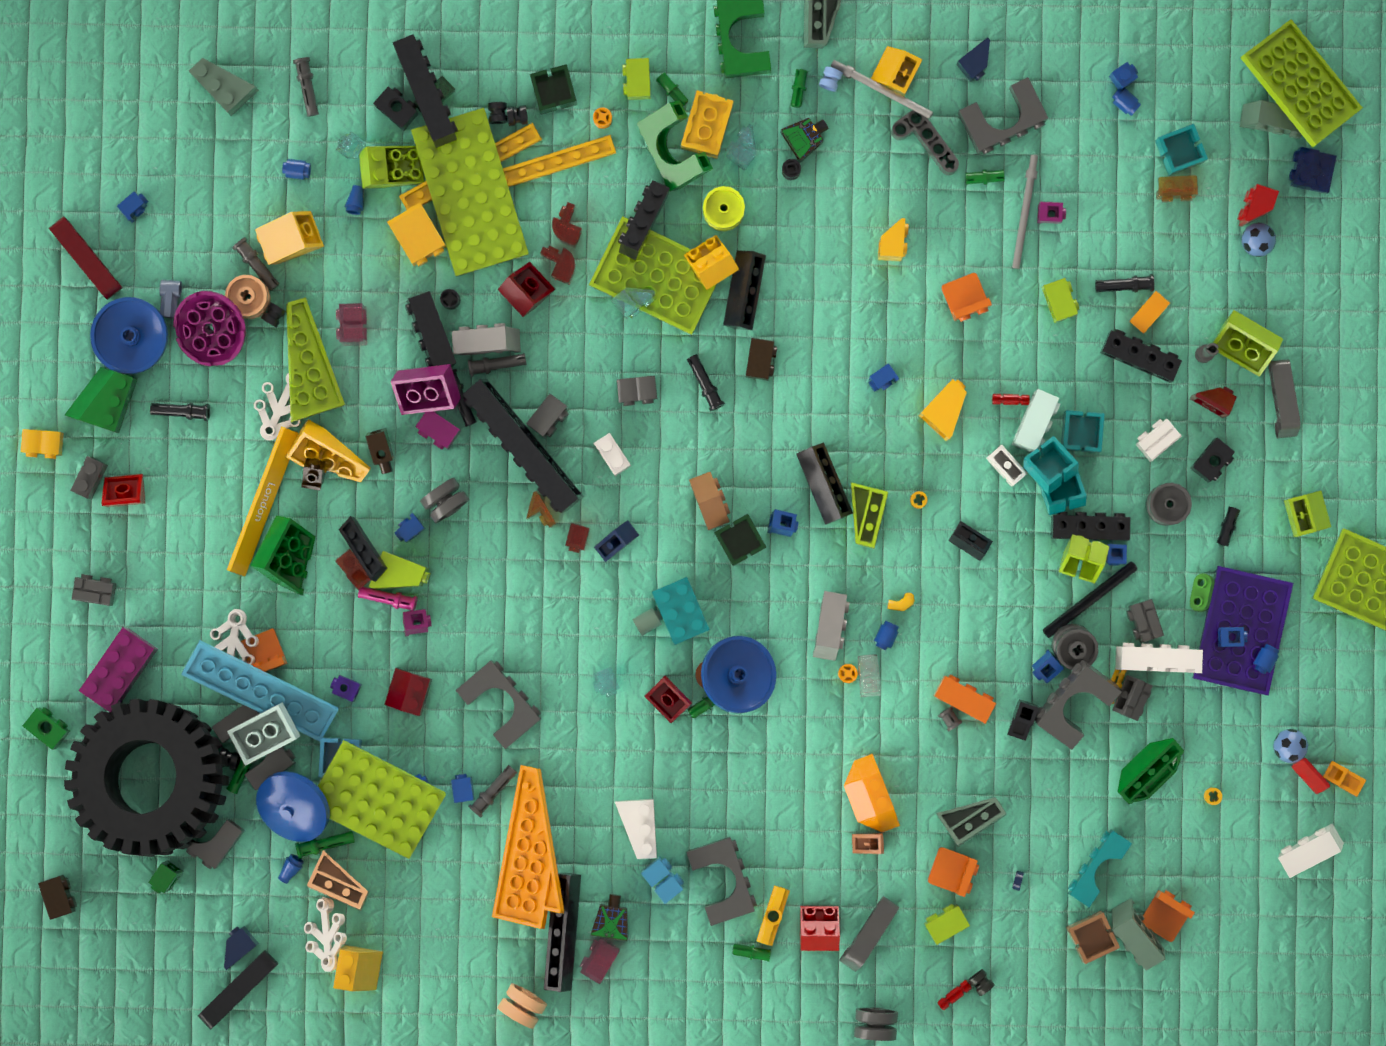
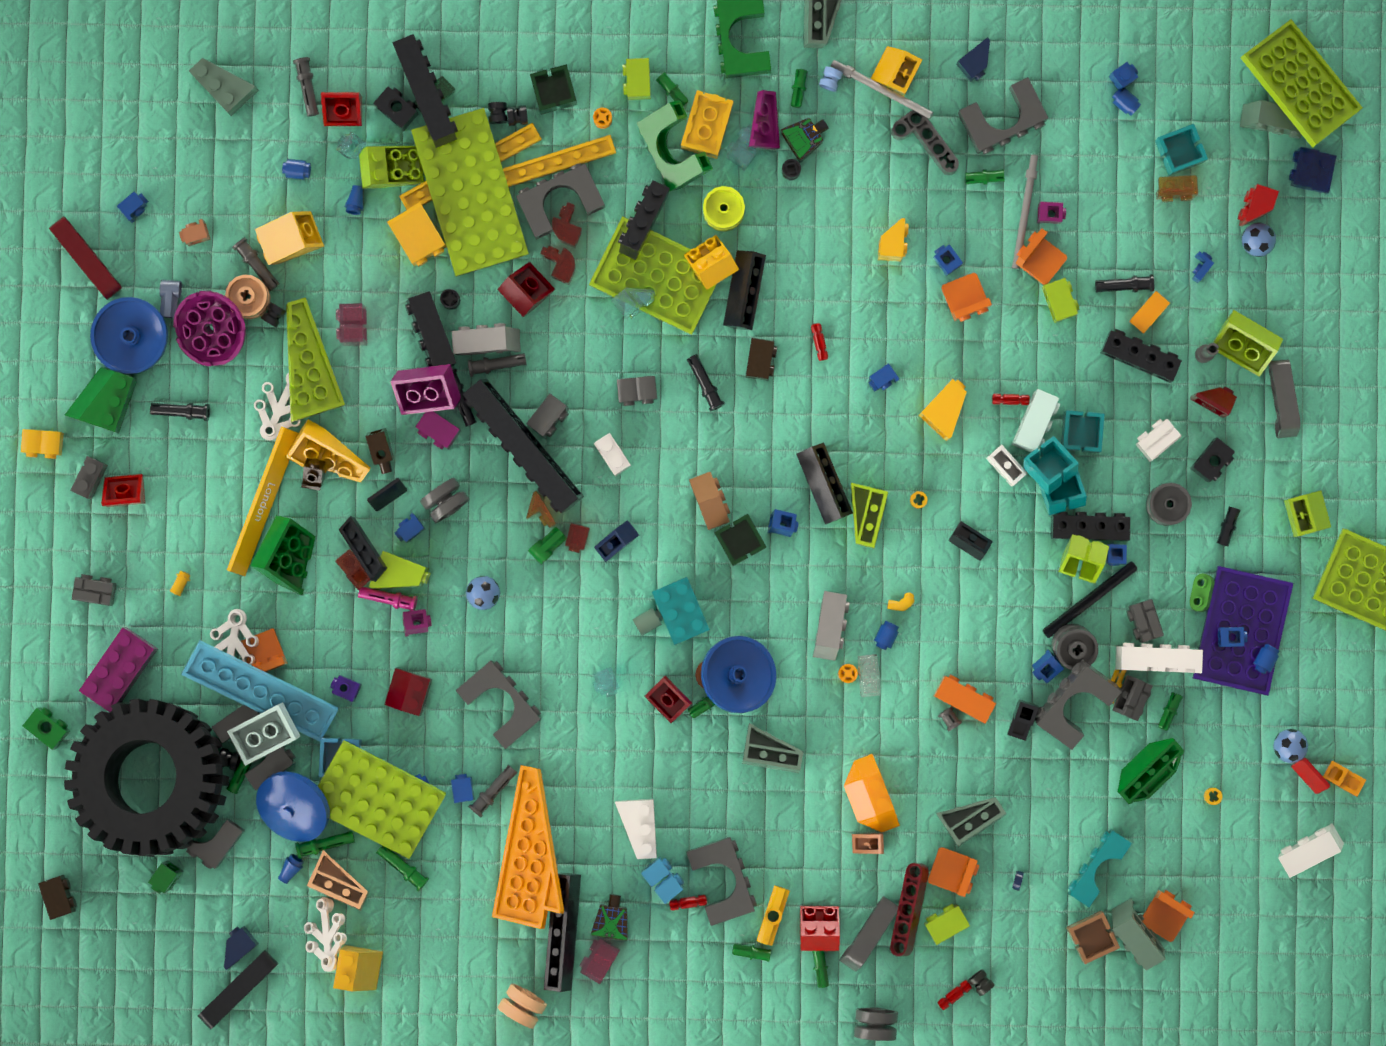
(180, 583): none -> yellow pin
(195, 233): none -> nougat brick
(341, 108): none -> red slope
(387, 494): none -> black slope
(409, 873): none -> green pin
(483, 592): none -> medium blue piece
(544, 548): none -> green piece
(576, 179): none -> dark grey arch
(688, 902): none -> red axle
(765, 122): none -> magenta wing
(770, 752): none -> sand green wedge
(819, 342): none -> red axle
(821, 969): none -> green axle
(902, 915): none -> dark red beam
(955, 261): none -> blue brick
(1040, 258): none -> orange bracket
(1170, 711): none -> green axle
(1201, 270): none -> blue bracket

